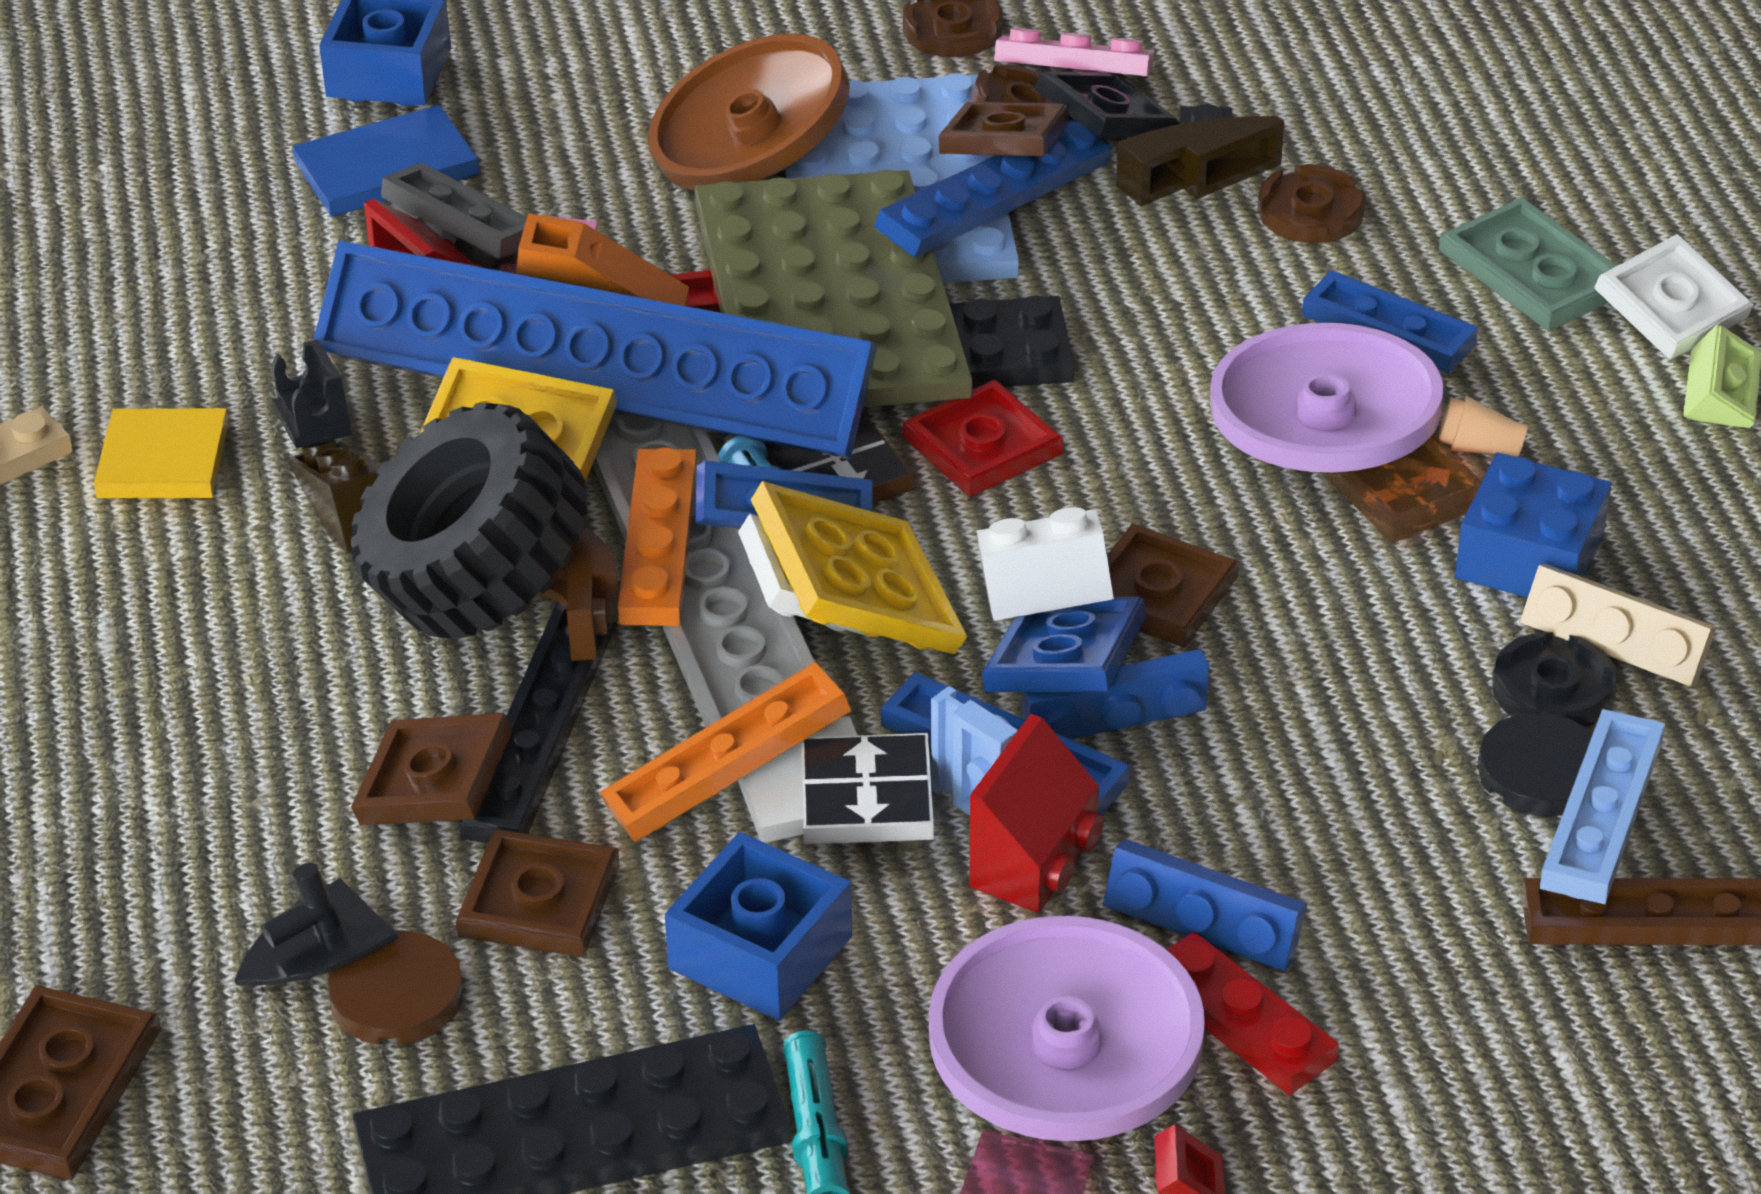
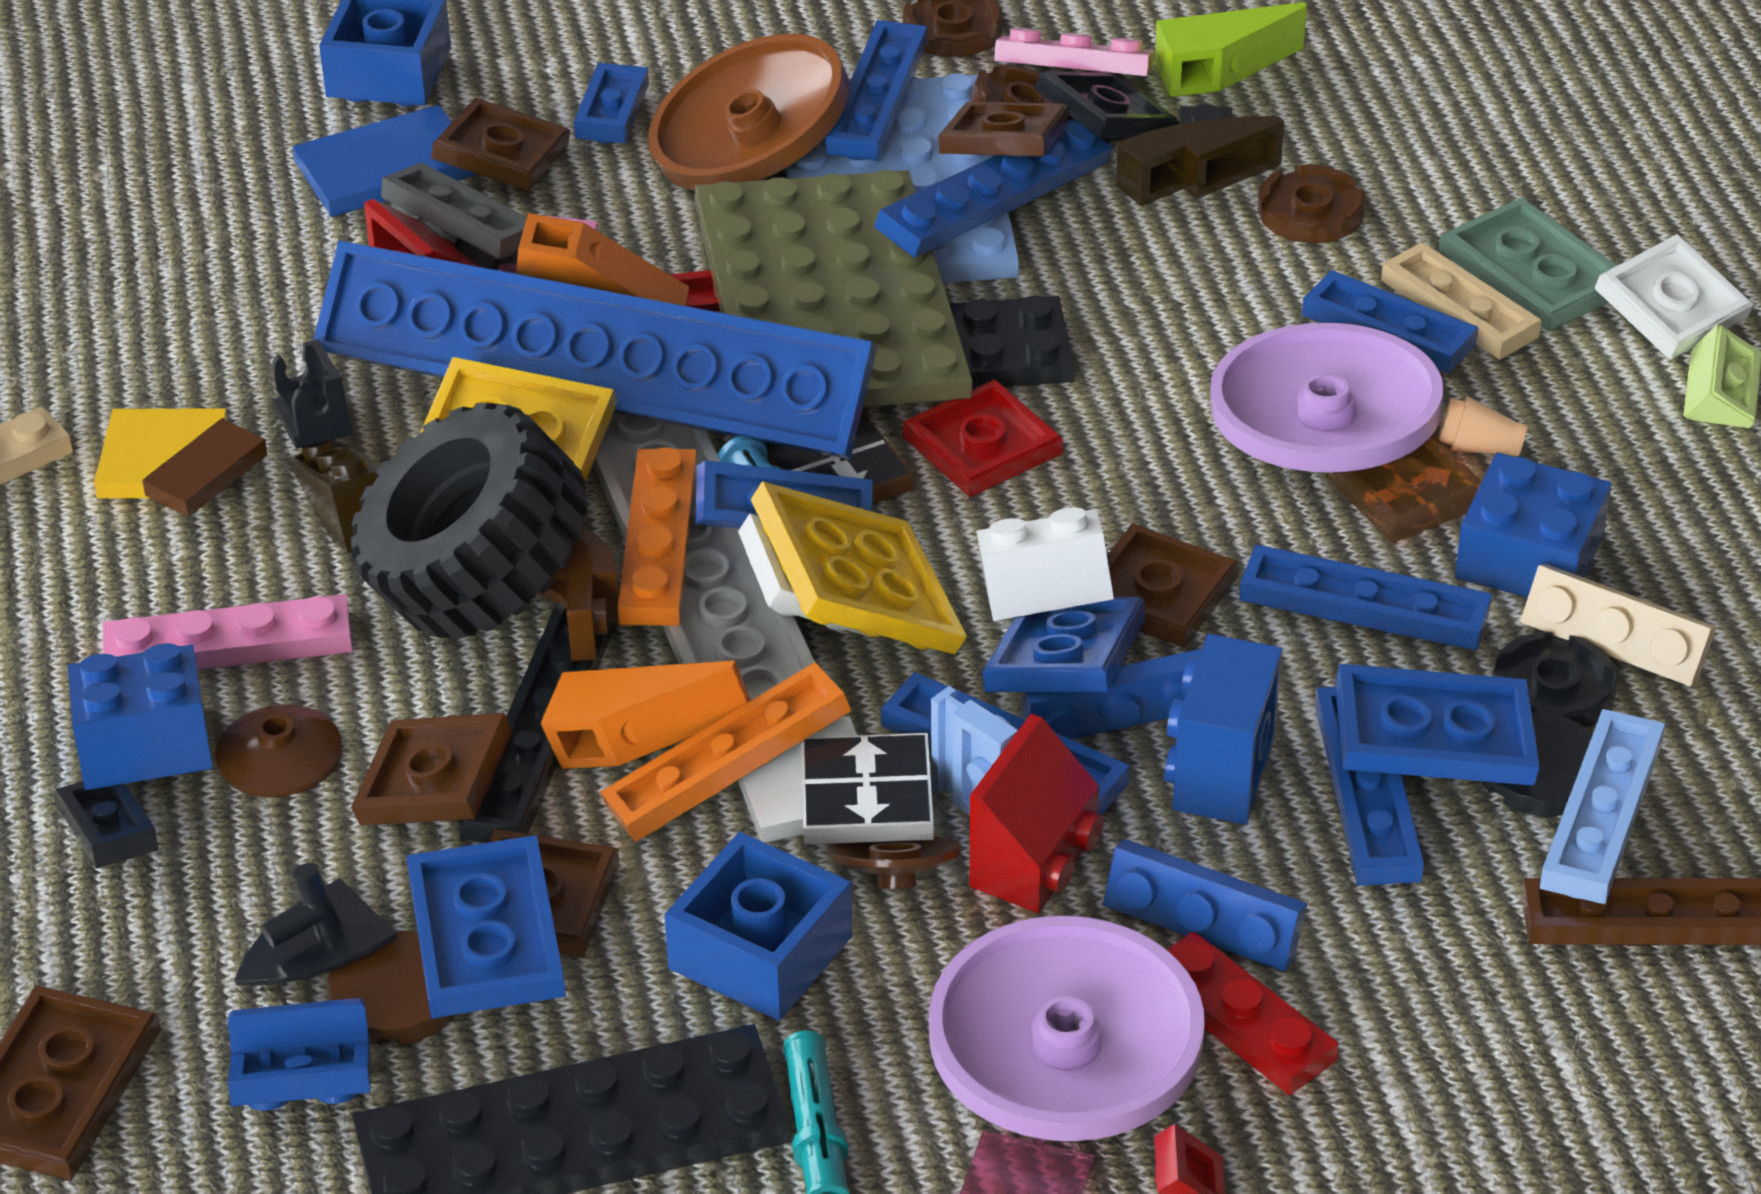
(107, 822): none -> black plate
(138, 716): none -> blue brick
(204, 467): none -> reddish brown tile
(242, 632): none -> bright pink plate
(278, 750): none -> reddish brown dish
(299, 1053): none -> blue bracket
(485, 926): none -> blue plate
(501, 144): none -> reddish brown tile
(611, 103): none -> blue plate
(634, 711): none -> orange slope
(877, 90): none -> blue plate
(896, 861): none -> reddish brown dish
(1223, 728): none -> blue brick
(1225, 47): none -> lime slope
(1365, 597): none -> blue plate
(1371, 809): none -> blue plate
(1436, 724): none -> blue plate
(1445, 287): none -> tan plate

